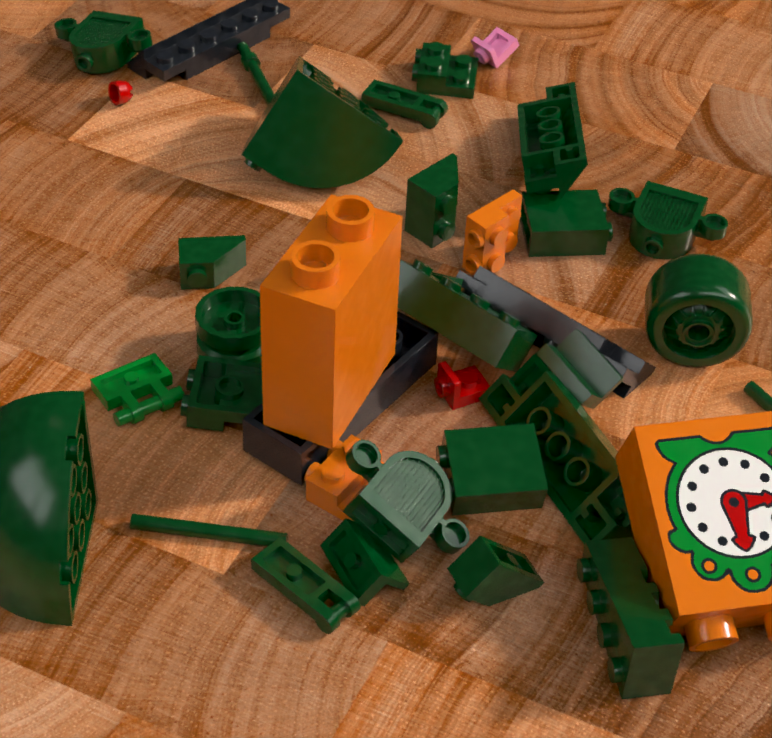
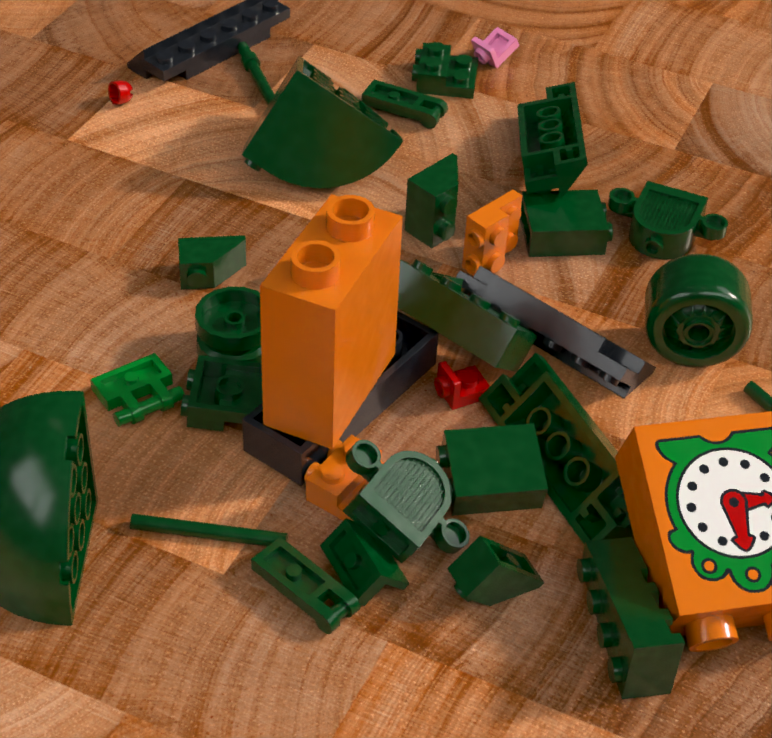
(104, 40): dark green piece -> none
(581, 368): dark green panel -> none

